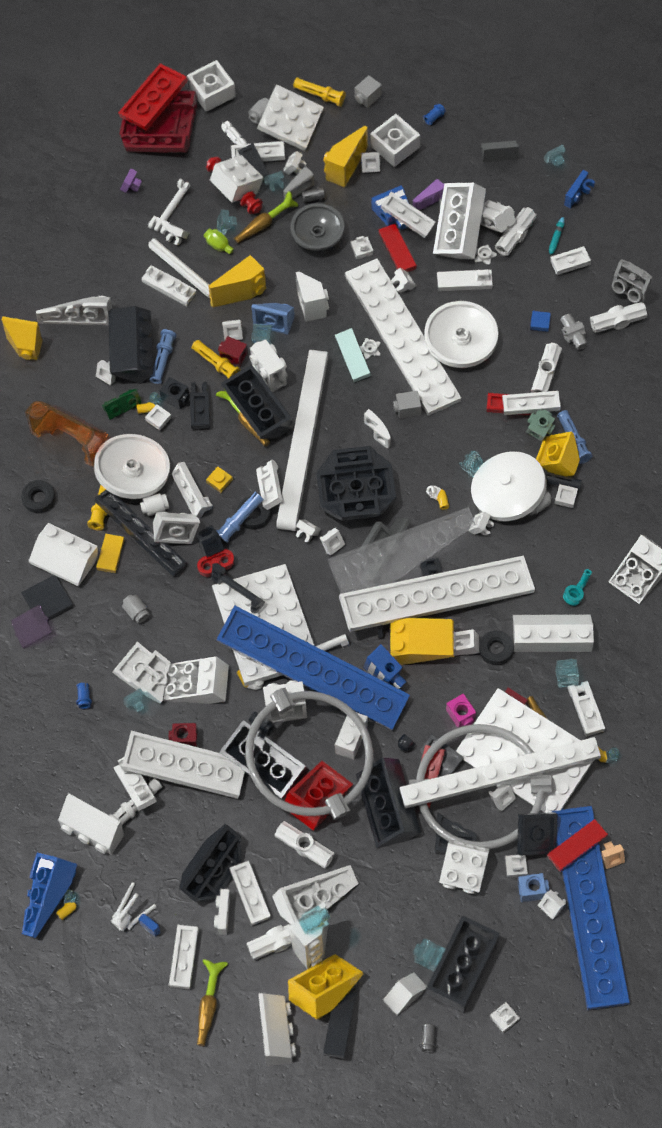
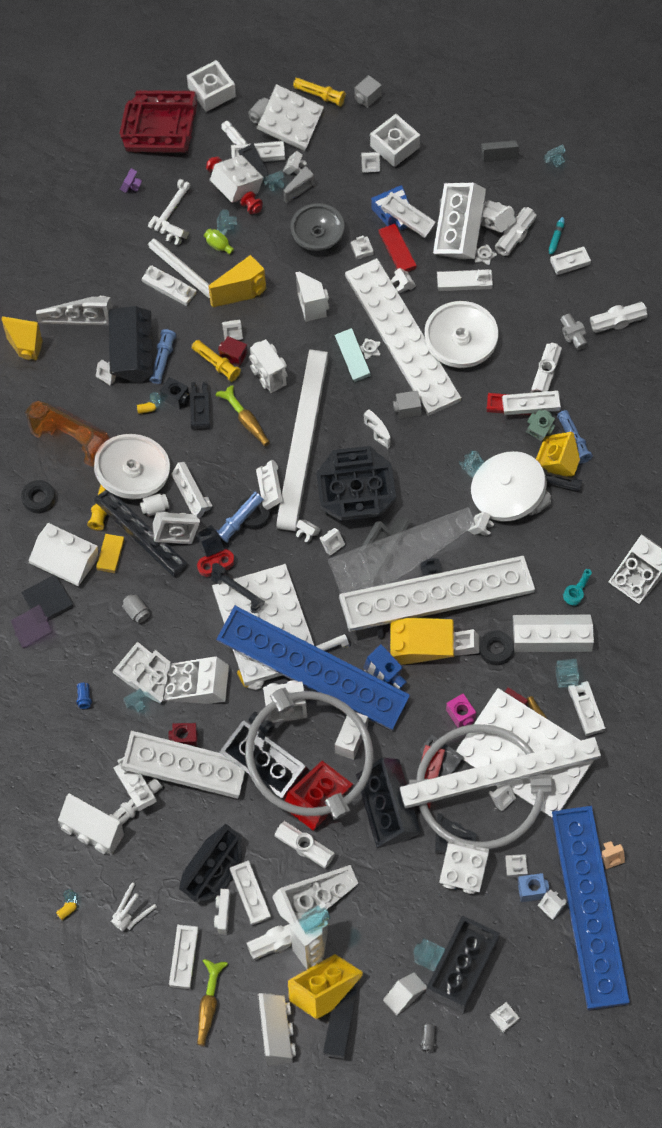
(50, 882): blue wedge -> none
(122, 404): dark green hinge -> none
(149, 925): blue tile -> none
(153, 96): red plate -> none
(158, 417): white plate -> none
(219, 479): yellow plate -> none
(258, 403): black slope -> none
(261, 332): clear light blue plate -> none
(265, 219): pearl gold piece -> none
(274, 314): medium blue slope -> none
(313, 194): flat silver pin -> none
(345, 157): yellow slope -> none
(405, 743): black hinge -> none
(429, 196): medium lavender slope -> none
(434, 114): blue pin -> none
(439, 495): arm -> none
(537, 833): black tile -> none
(540, 321): blue tile -> none
(566, 496): white plate -> none
(577, 845): red tile -> none
(580, 184): blue plate -> none
(609, 756): clear light blue arm -> none
(631, 281): light grey slope -> none

